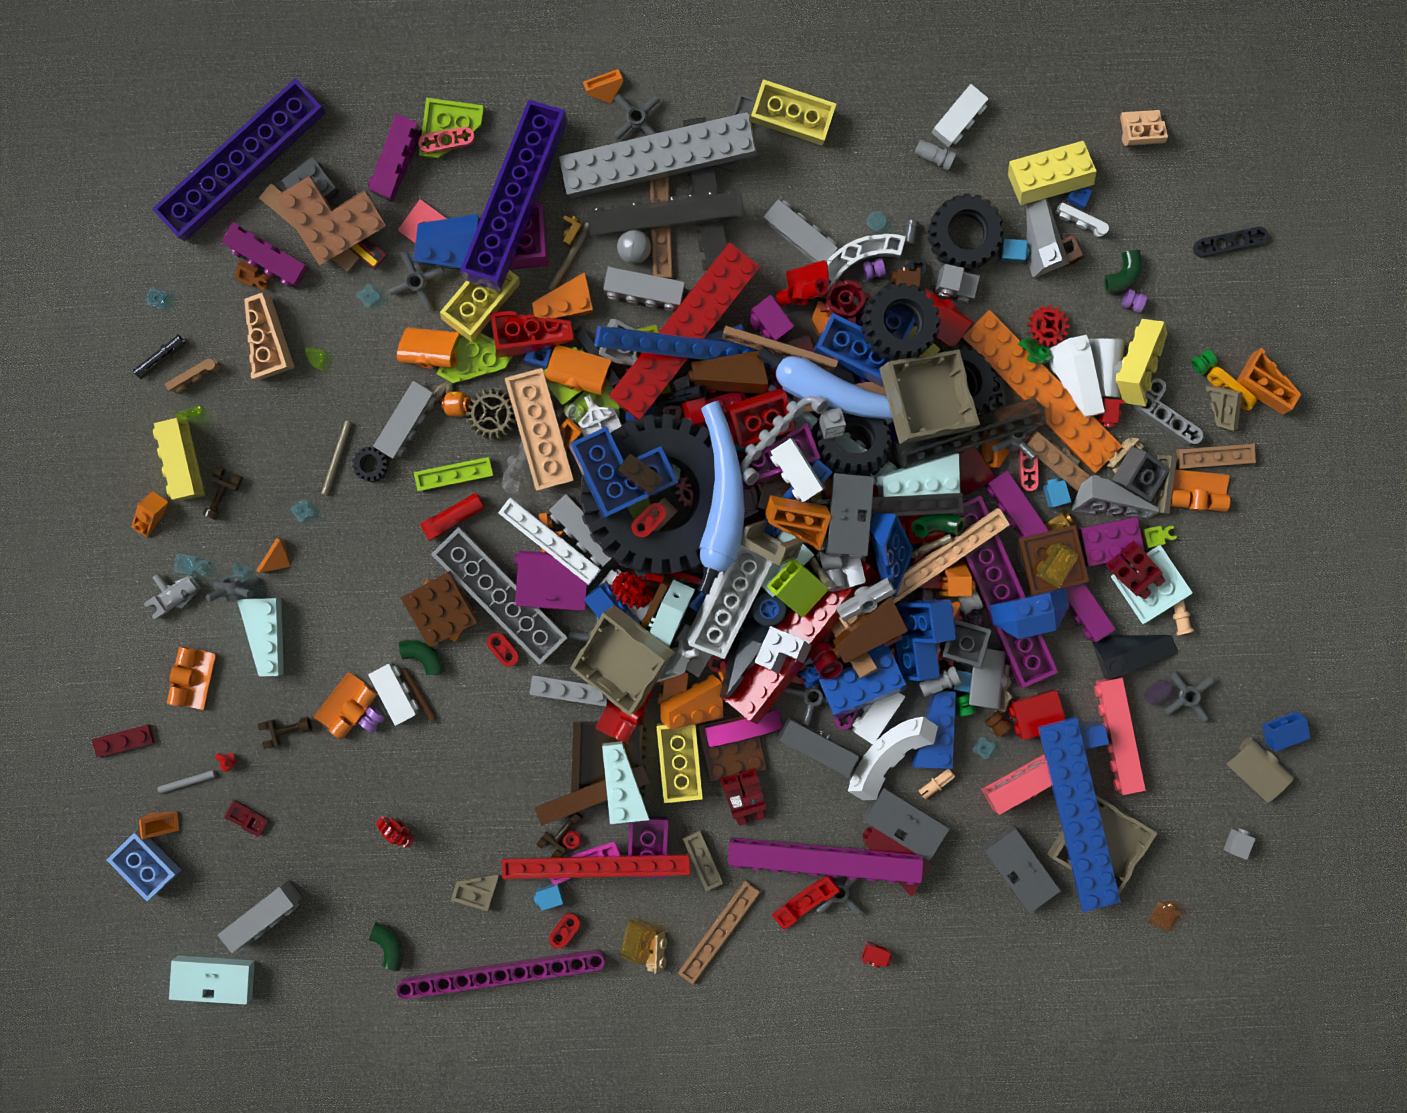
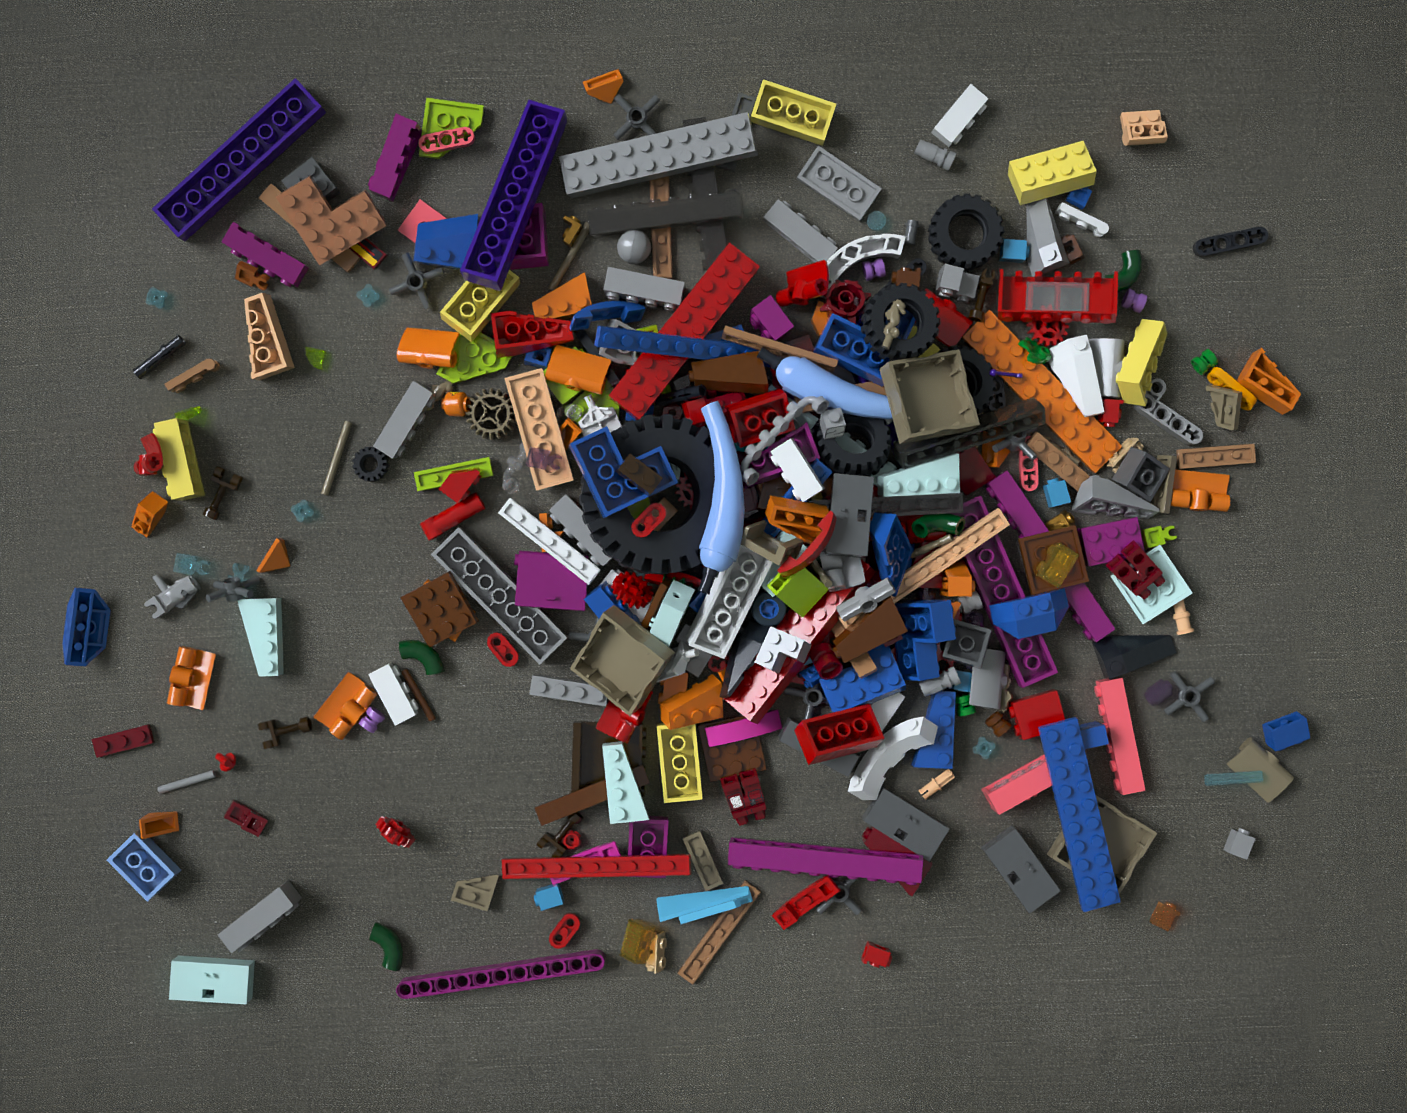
(85, 627): none -> blue wedge
(152, 461): none -> red panel
(458, 482): none -> red slope
(540, 458): none -> plate
(627, 311): none -> blue slope
(701, 904): none -> medium azure wedge
(793, 566): none -> red slope
(838, 183): none -> light grey plate
(839, 734): none -> red brick
(894, 316): none -> dark tan animal
(983, 286): none -> dark brown bar
(993, 372): none -> dark purple hinge
(1058, 298): none -> red window
(1233, 778): none -> clear light blue axle

